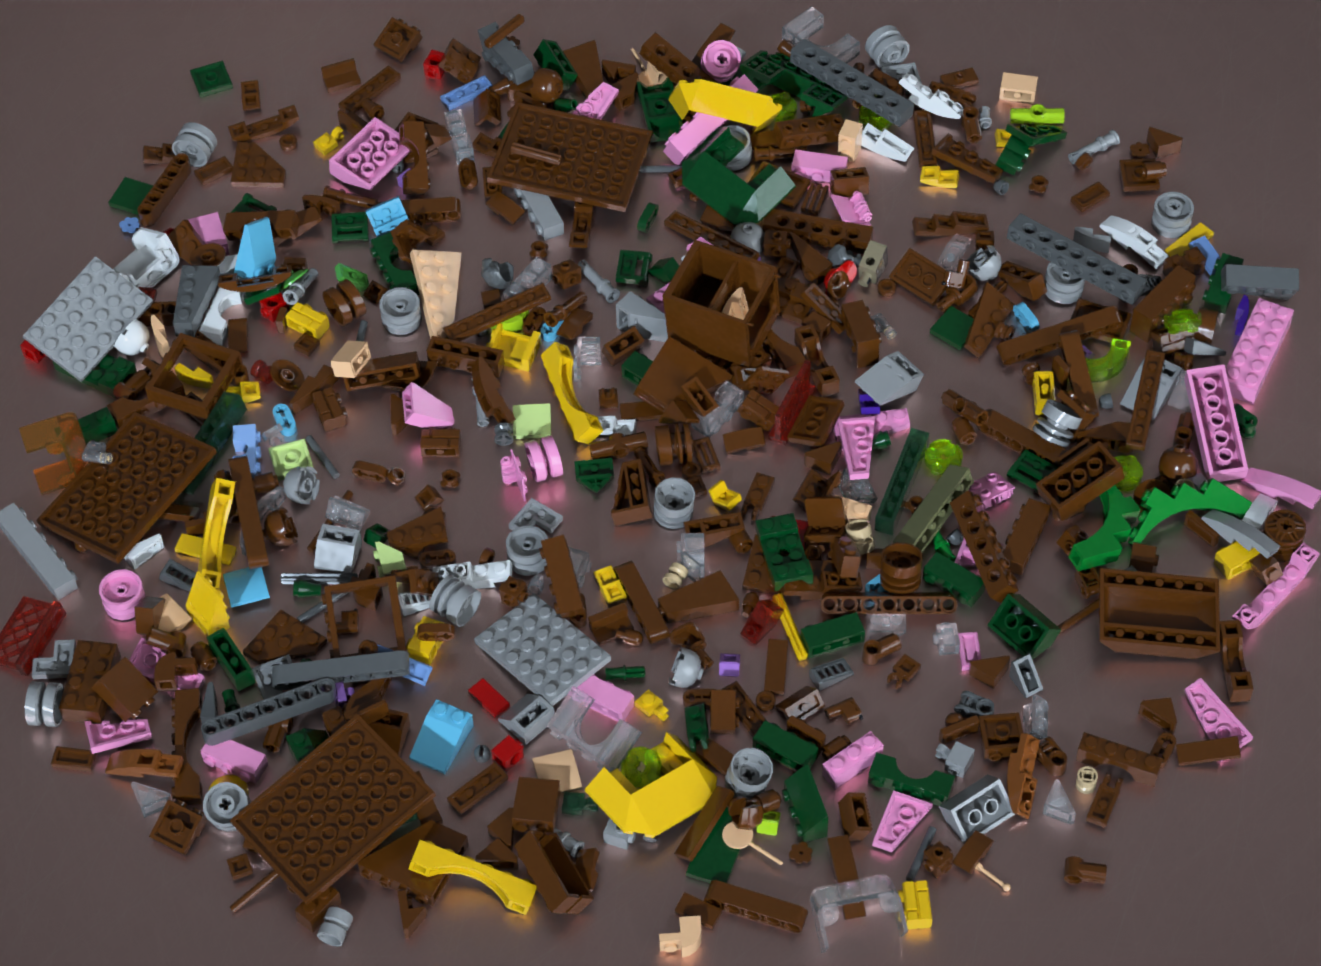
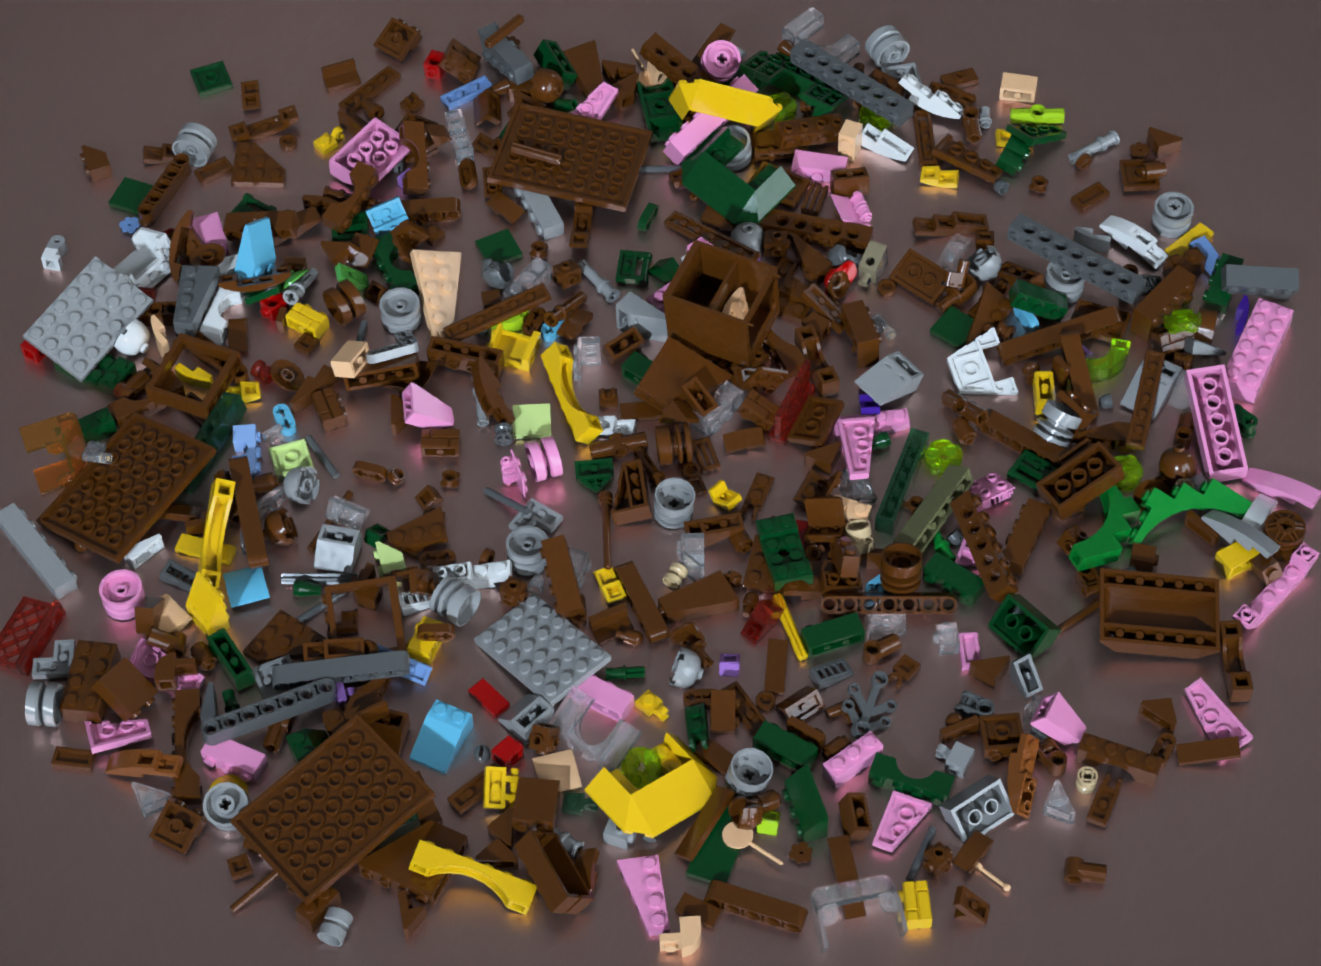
(53, 253): none -> leg
(96, 163): none -> reddish brown slope
(185, 222): none -> reddish brown slope
(333, 649): none -> reddish brown slope
(339, 251): none -> reddish brown slope
(340, 215): none -> reddish brown arch
(367, 247): none -> reddish brown piece
(405, 345): none -> light grey beam
(412, 103): none -> reddish brown tile
(495, 787): none -> yellow plate
(499, 247): none -> dark green tile
(506, 500): none -> dark grey bar
(544, 738): none -> reddish brown brick
(605, 499): none -> reddish brown piece
(646, 889): none -> bright pink wing
(733, 578): none -> reddish brown plate
(867, 708): none -> dark grey plant
(970, 906): none -> reddish brown slope
(972, 372): none -> white wing
(1038, 300): none -> dark green brick
(1058, 720): none -> bright pink slope

